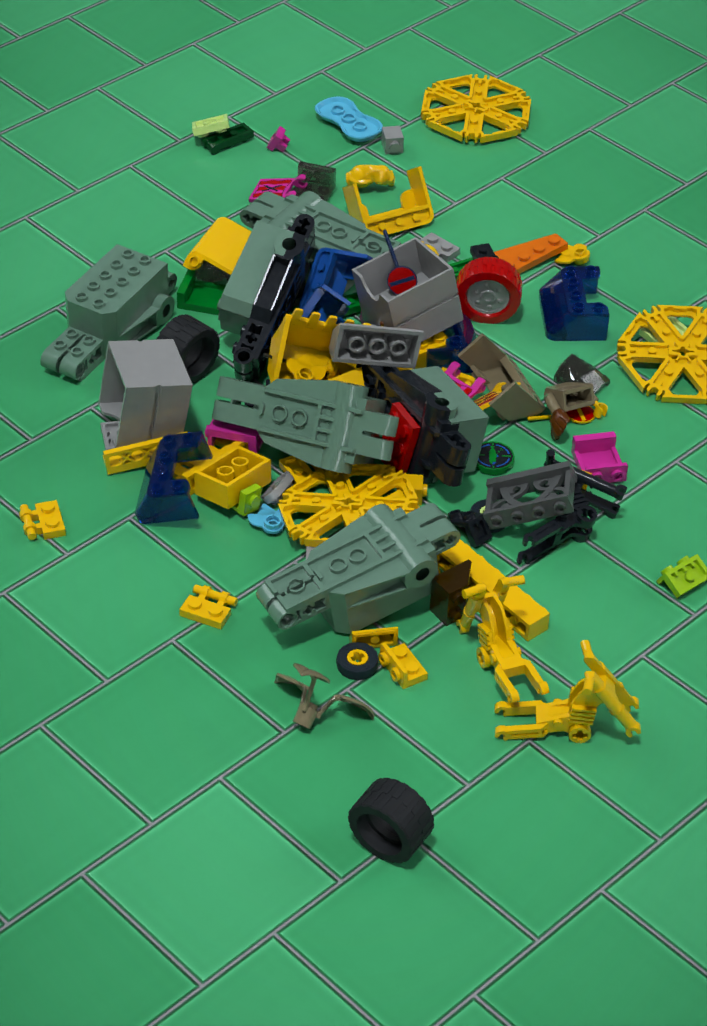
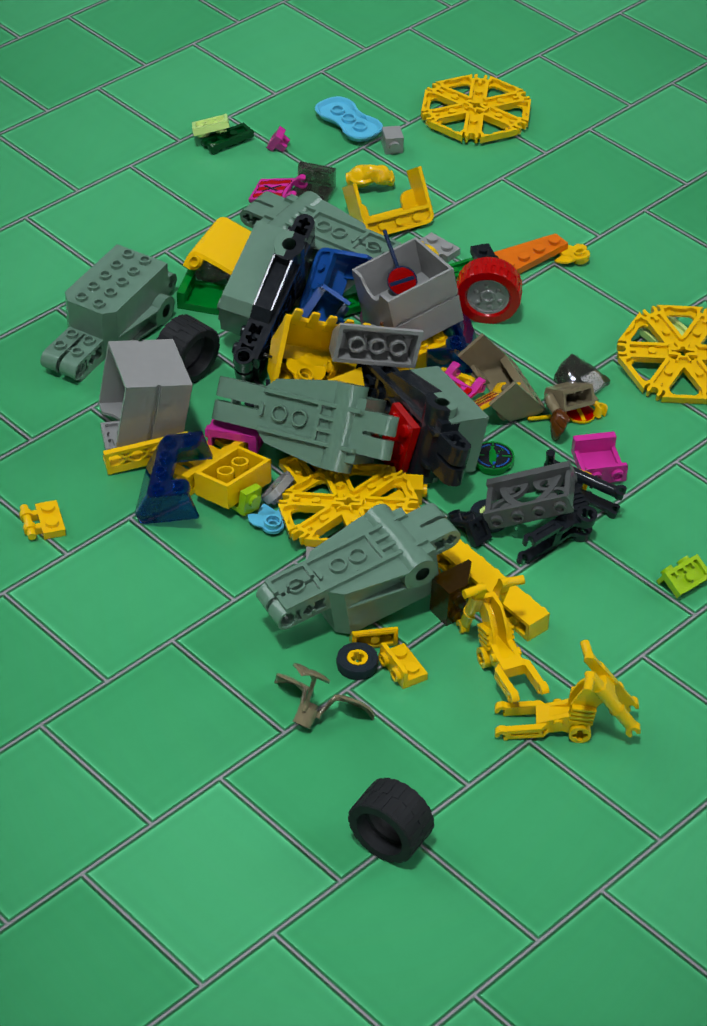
(205, 611): yellow plate -> none
(565, 306): clear blue windscreen -> none

